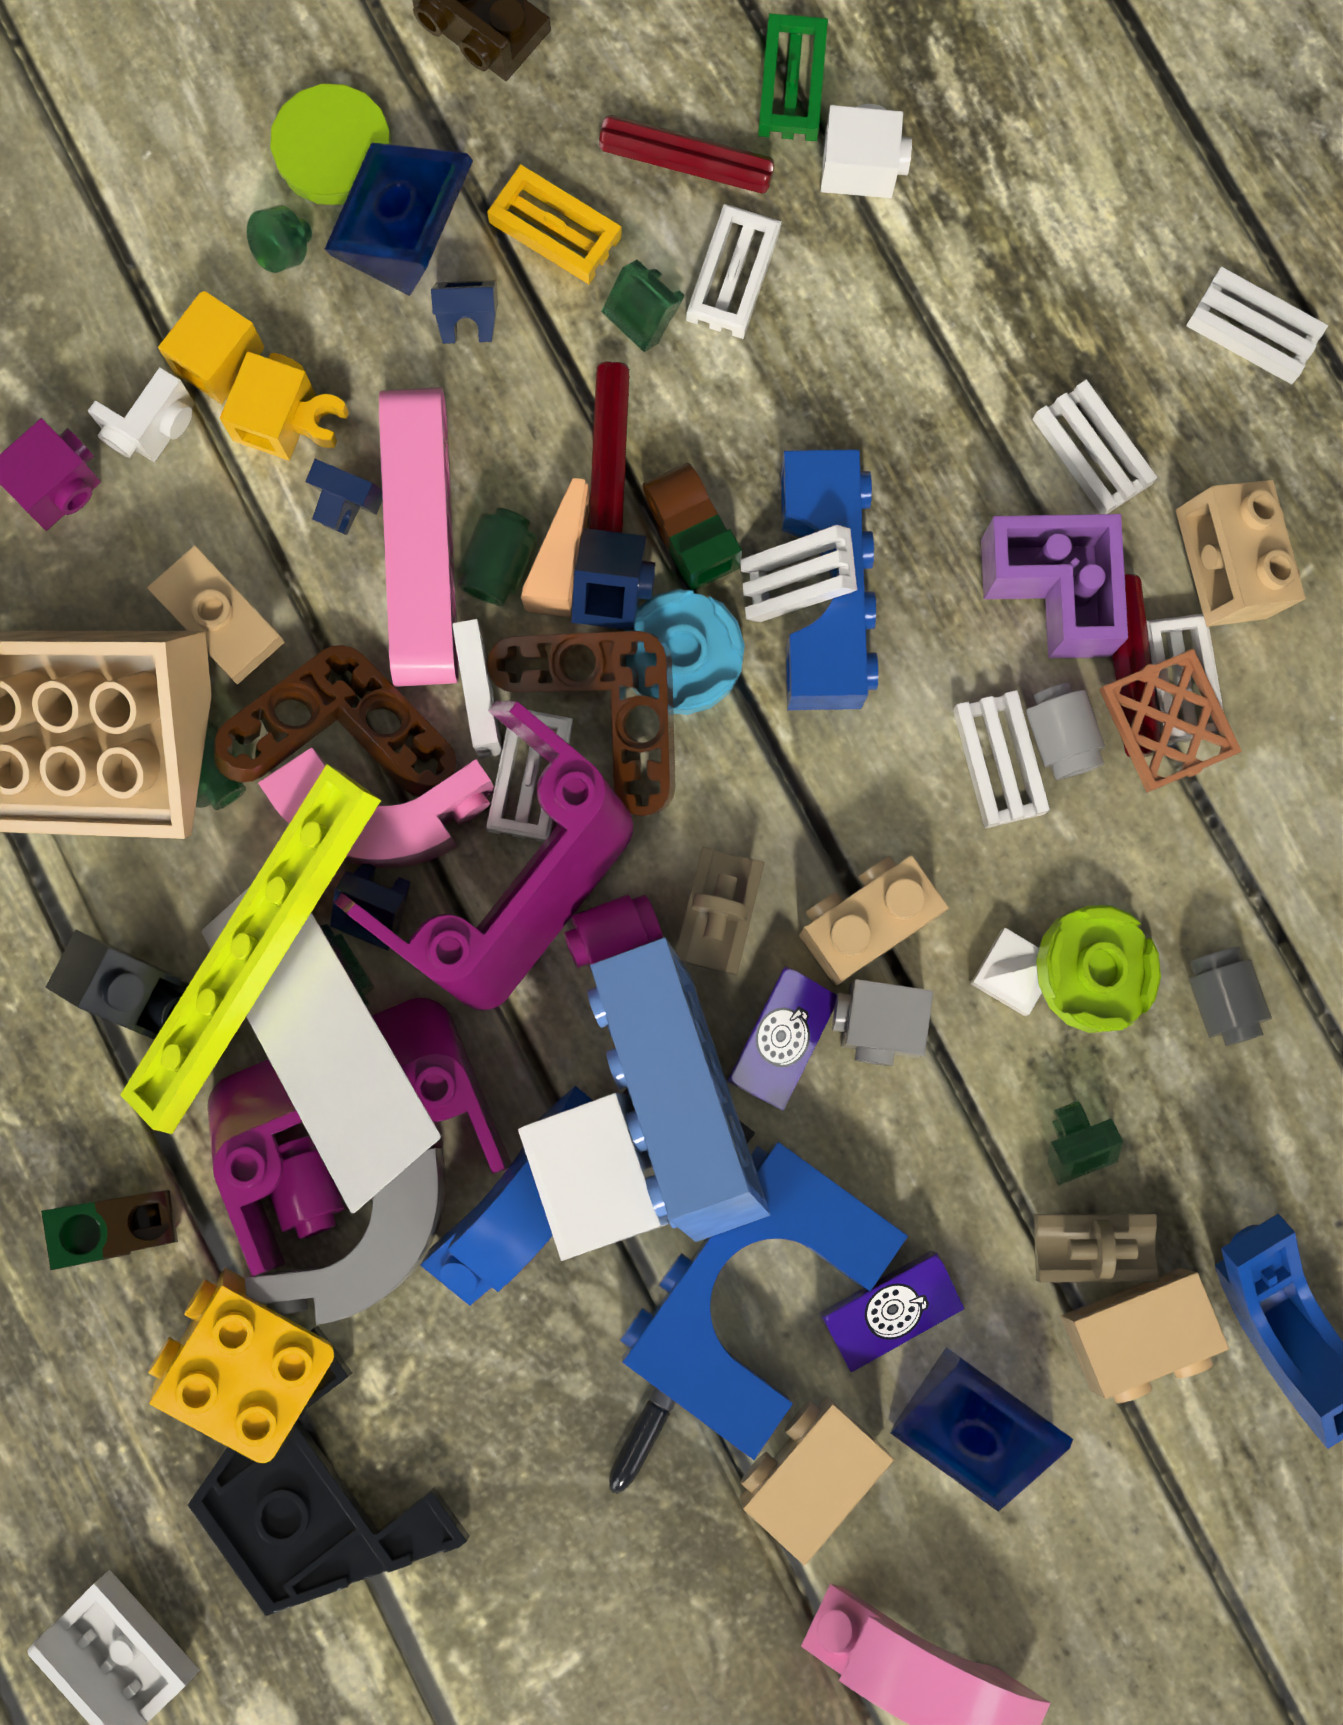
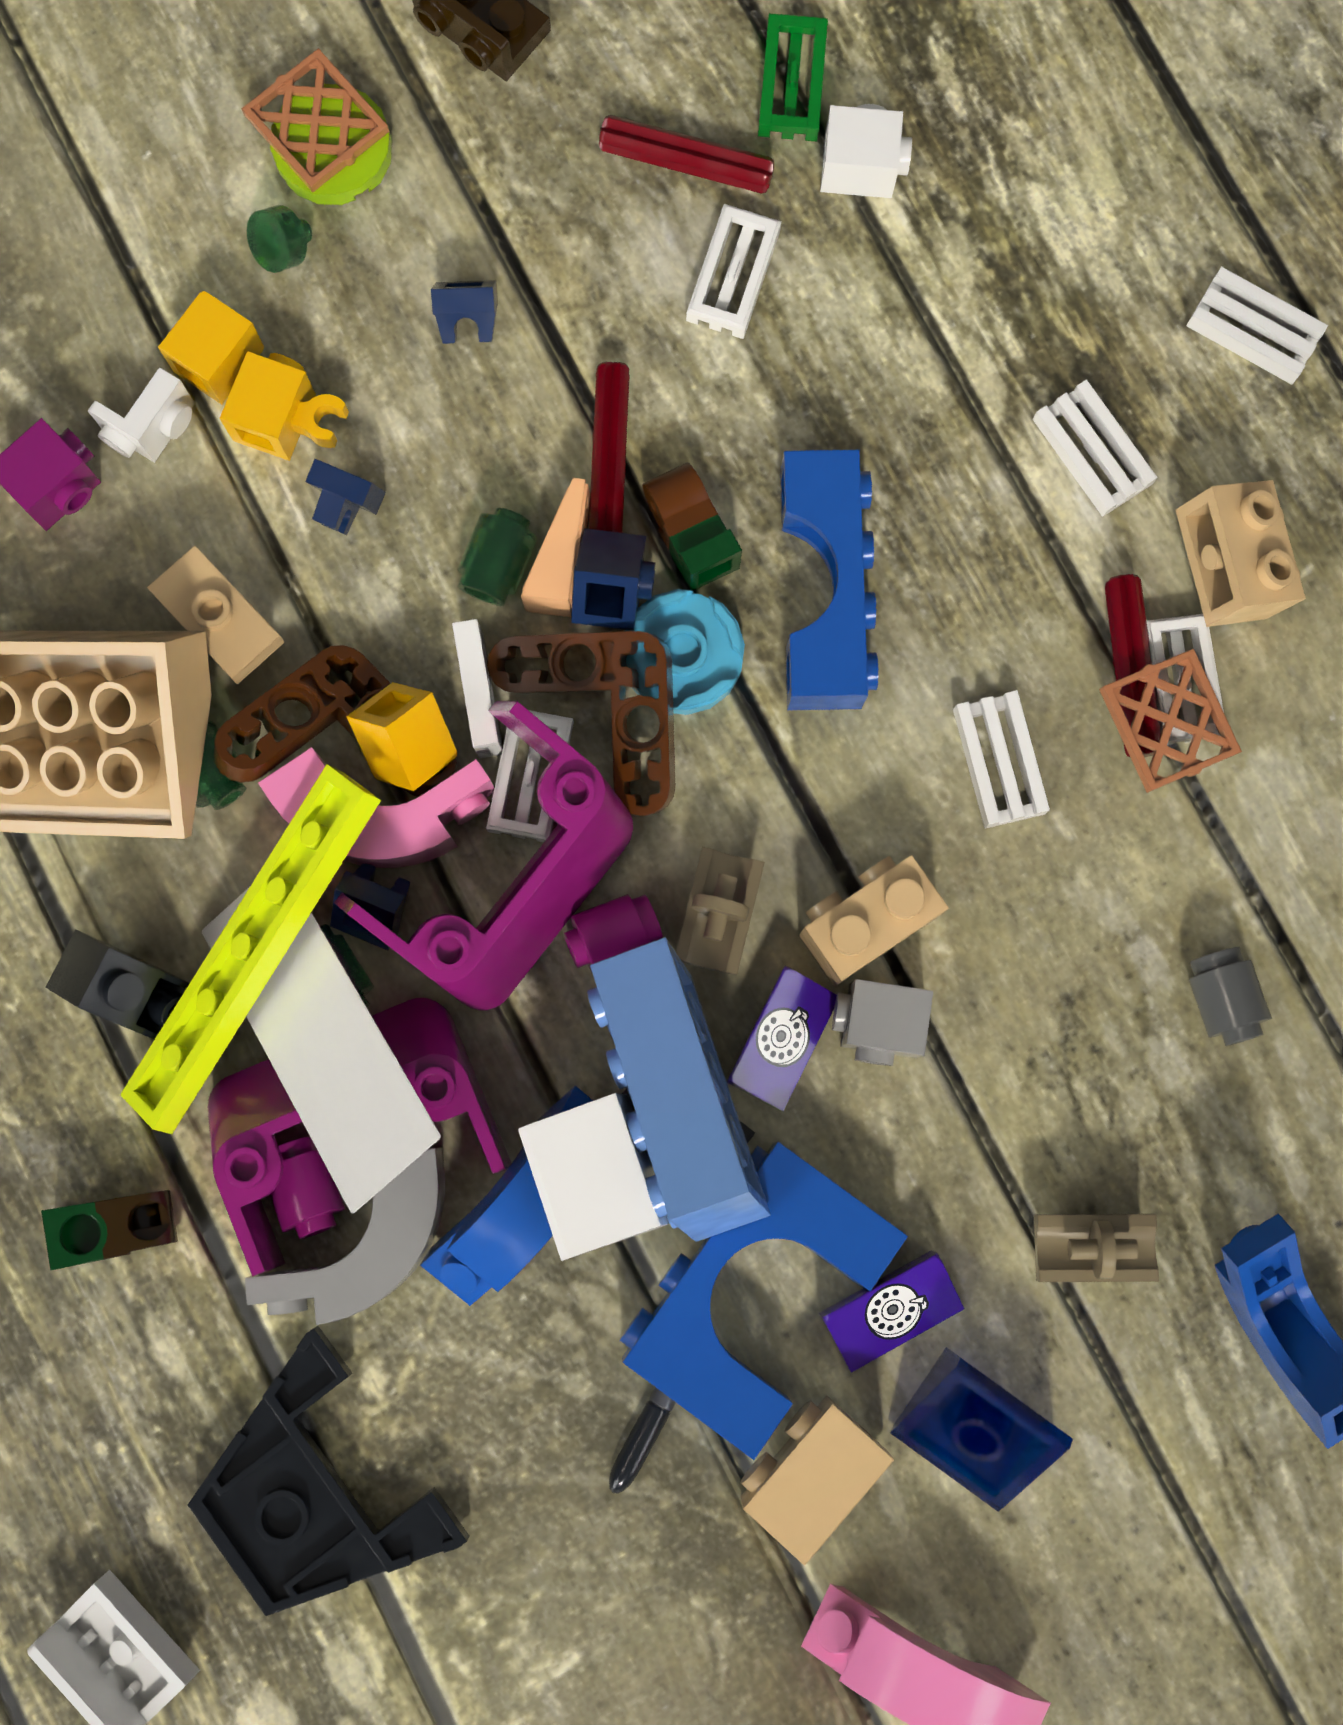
(238, 1369): yellow bracket -> none
(285, 86): none -> nougat window
(398, 212): clear blue slope -> none
(403, 736): none -> yellow panel
(418, 537): bright pink beam -> none
(596, 253): yellow tile -> none
(641, 304): clear green tile -> none
(804, 547): white tile -> none
(1010, 972): white tile -> none
(1066, 731): light grey brick -> none
(1071, 564): medium lavender brick -> none
(1081, 1146): clear green tile -> none
(1098, 969): lime tile -> none
(1145, 1335): tan brick -> none

